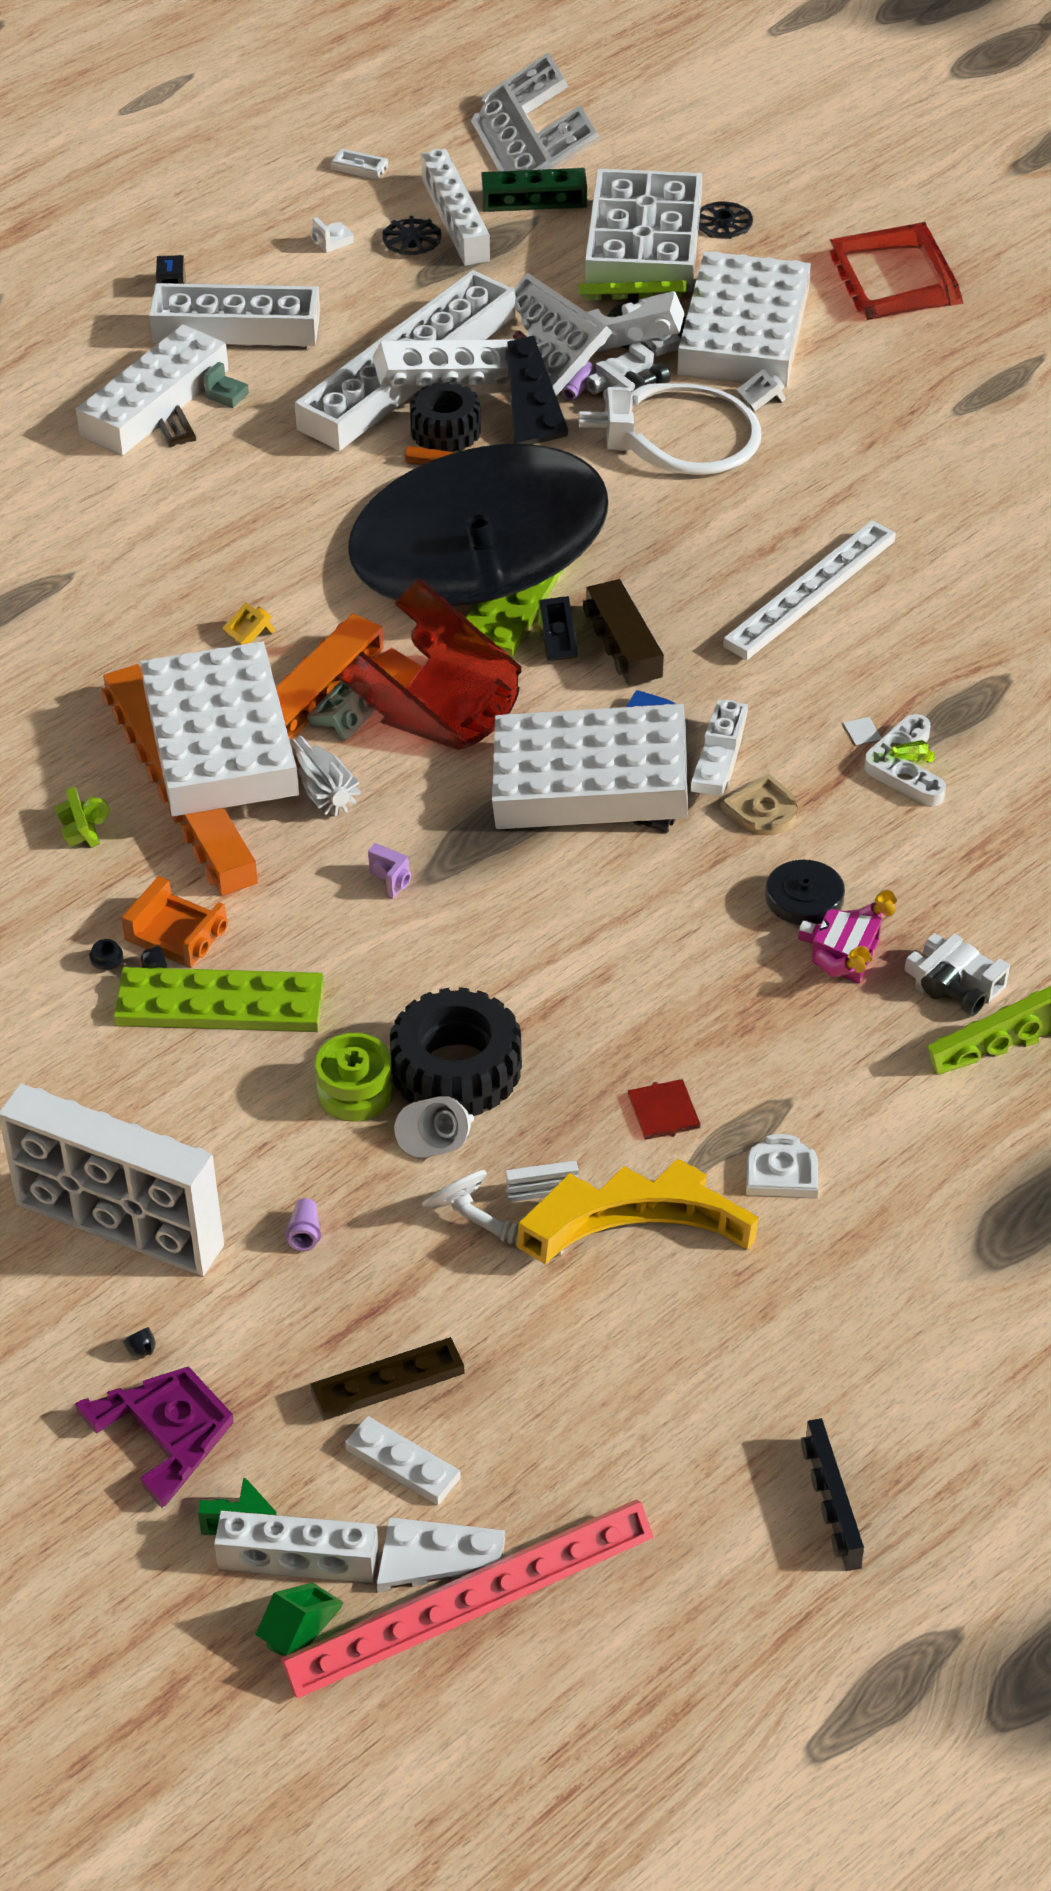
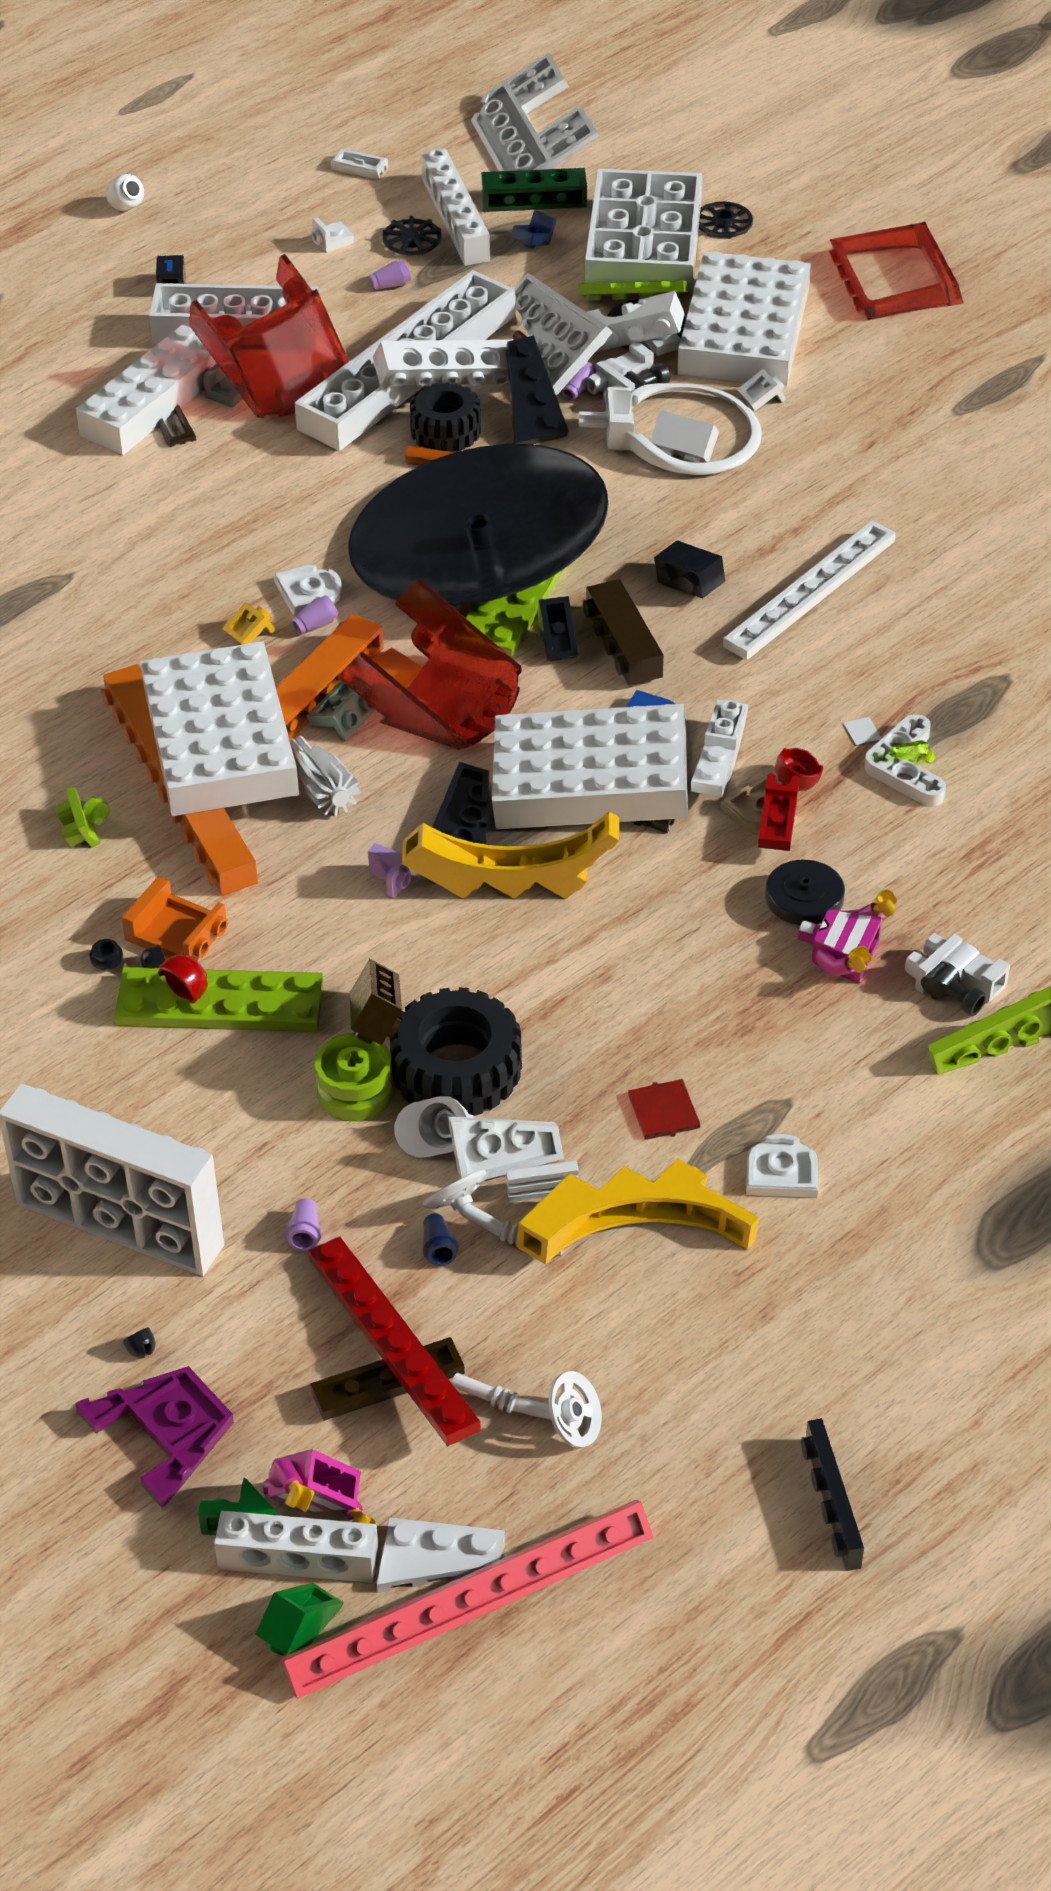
(124, 192): none -> white head
(184, 976): none -> red hair
(278, 354): none -> clear red windscreen
(305, 583): none -> white tile
(315, 615): none -> lavender cone
(315, 1484): none -> dark pink torso
(375, 1003): none -> dark brown brick
(391, 275): none -> lavender cone
(394, 1341): none -> red plate
(403, 1460): white plate -> none
(438, 1242): none -> dark blue cone
(465, 805): none -> black wing
(502, 1144): none -> white wing
(510, 869): none -> yellow arch
(538, 232): none -> dark blue bracket
(564, 1413): none -> white dish
(684, 437): none -> white brick
(689, 569): none -> black brick
(778, 814): none -> red plate
(798, 763): none -> red hair

